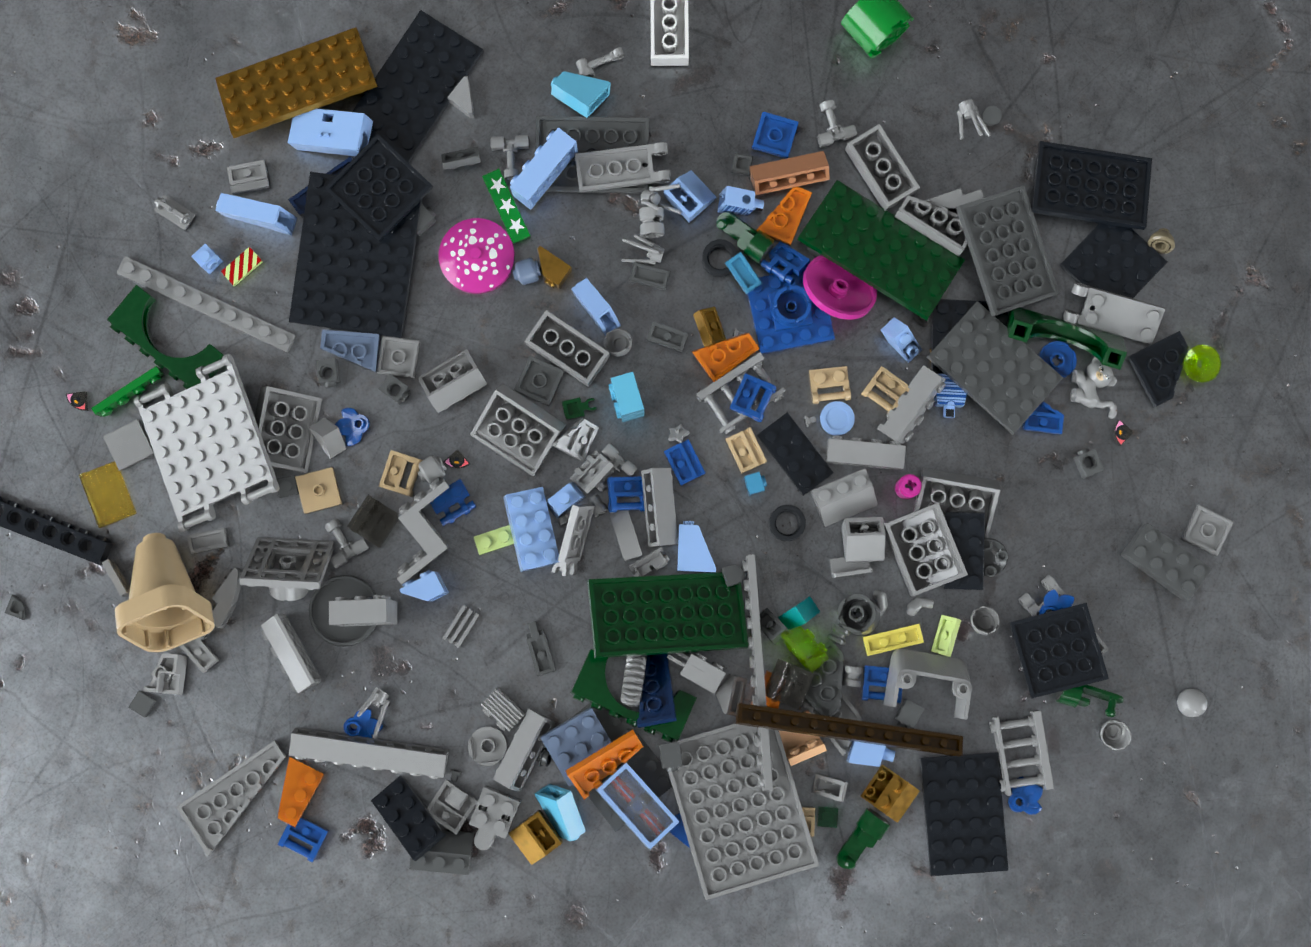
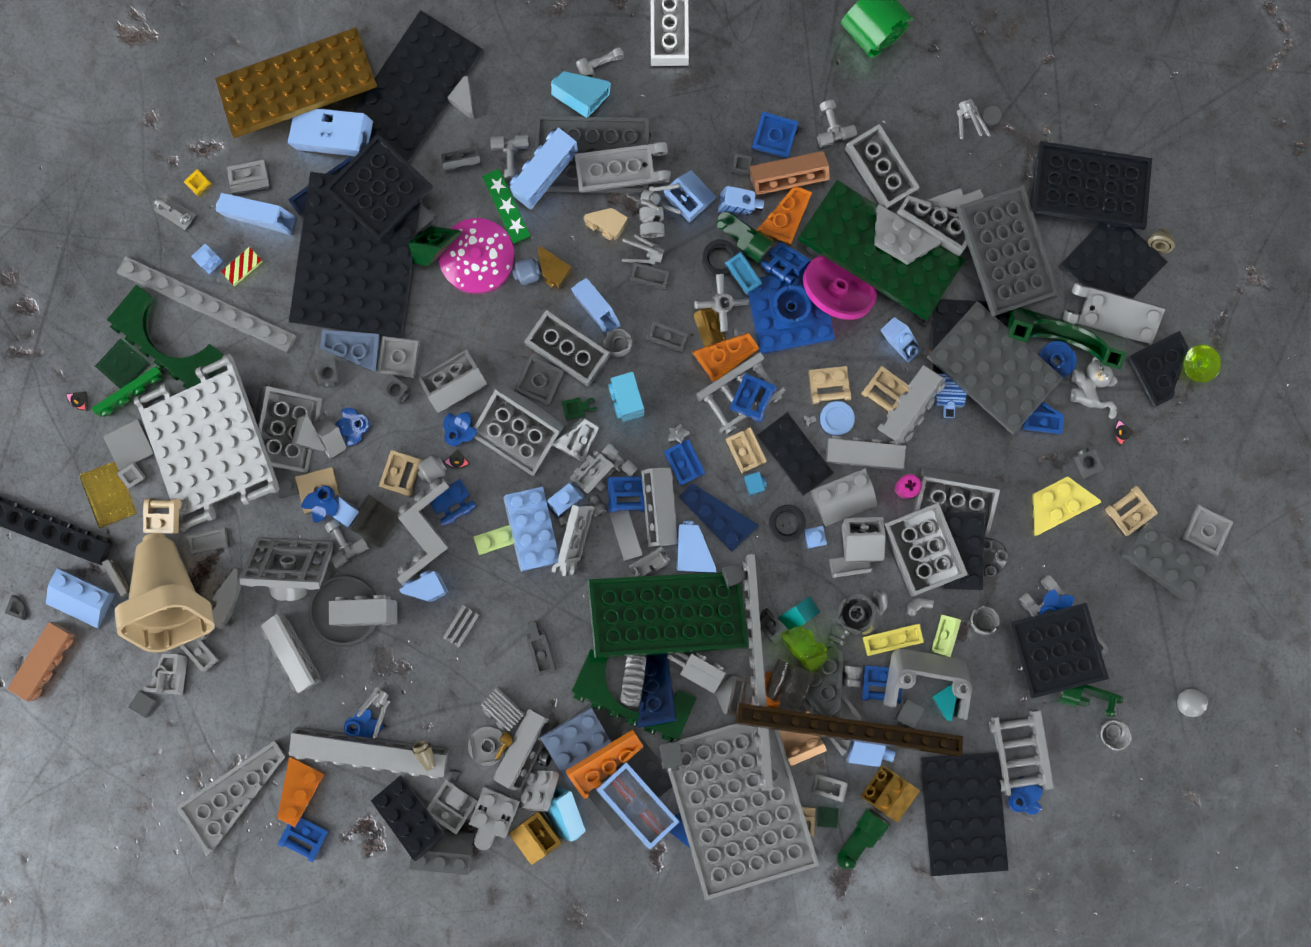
(41, 661): none -> nougat brick
(78, 597): none -> light blue slope
(122, 364): none -> clear green tile
(131, 475): none -> light grey plate
(161, 522): none -> tan plate
(197, 182): none -> yellow tile
(306, 435): none -> light grey slope
(319, 505): none -> blue plate
(346, 511): none -> light blue brick
(423, 752): none -> dark tan cone
(432, 244): none -> dark green slope
(460, 426): none -> blue plate
(506, 739): none -> pearl gold hand
(539, 790): none -> light grey plate
(607, 221): none -> tan slope
(714, 303): none -> light grey bar
(721, 519): none -> dark blue wing
(815, 537): none -> light blue plate
(901, 237): none -> light grey wing
(945, 701): none -> teal slope
(1059, 503): none -> light yellow wing
(1136, 515): none -> tan plate

